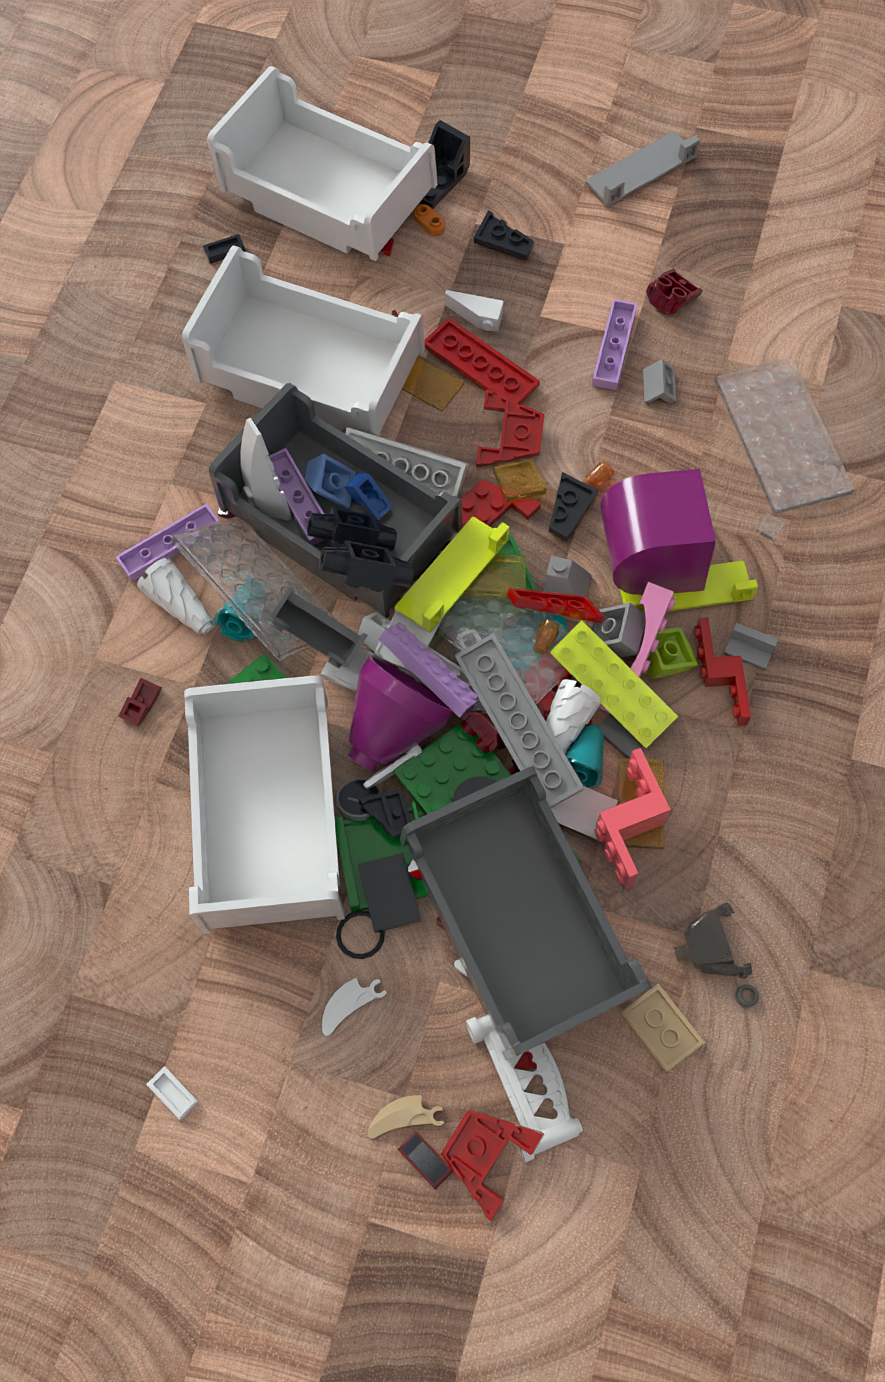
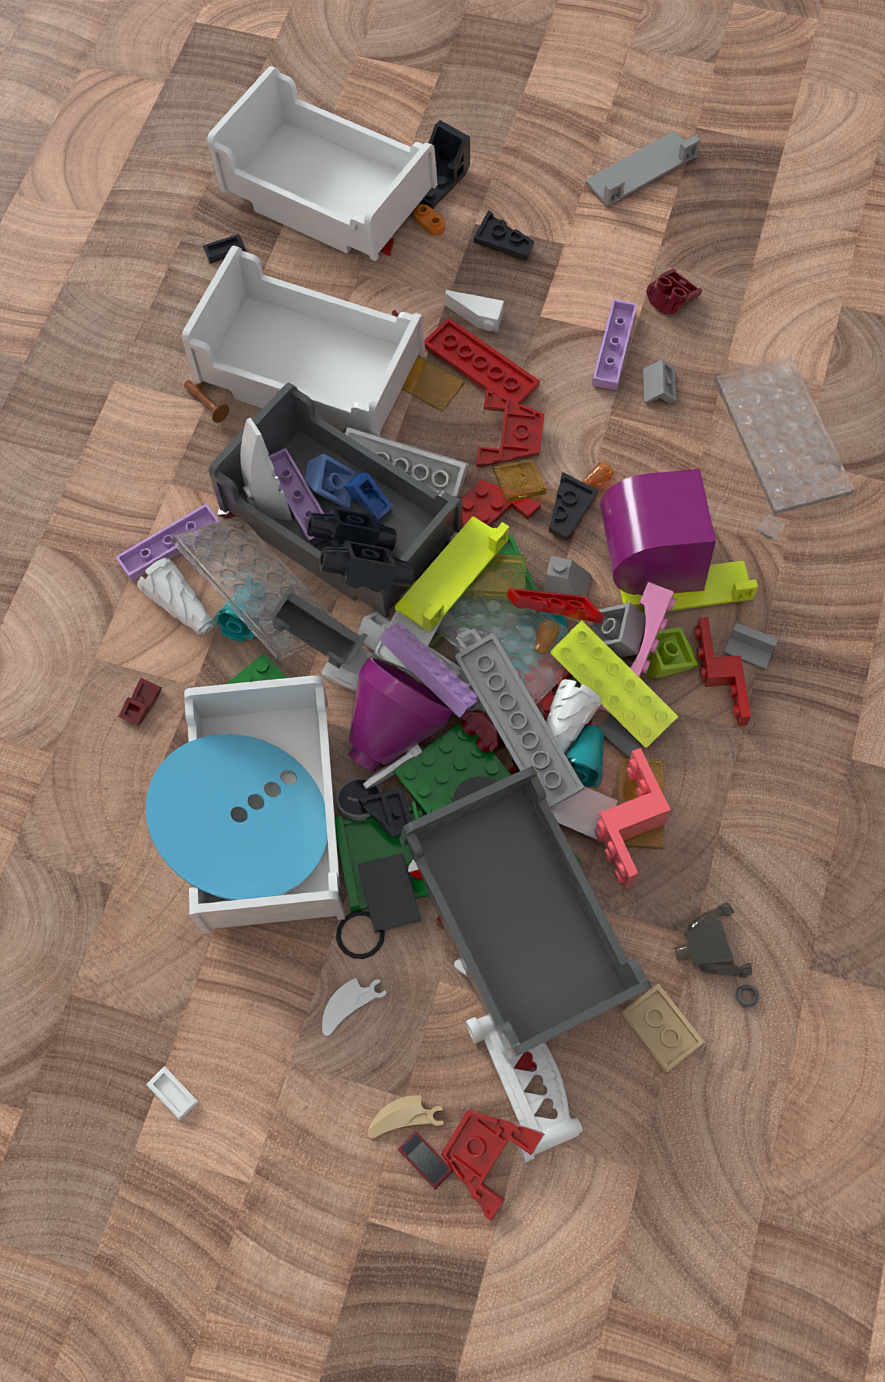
(219, 412): none -> dark orange piece
(231, 859): none -> medium azure piece

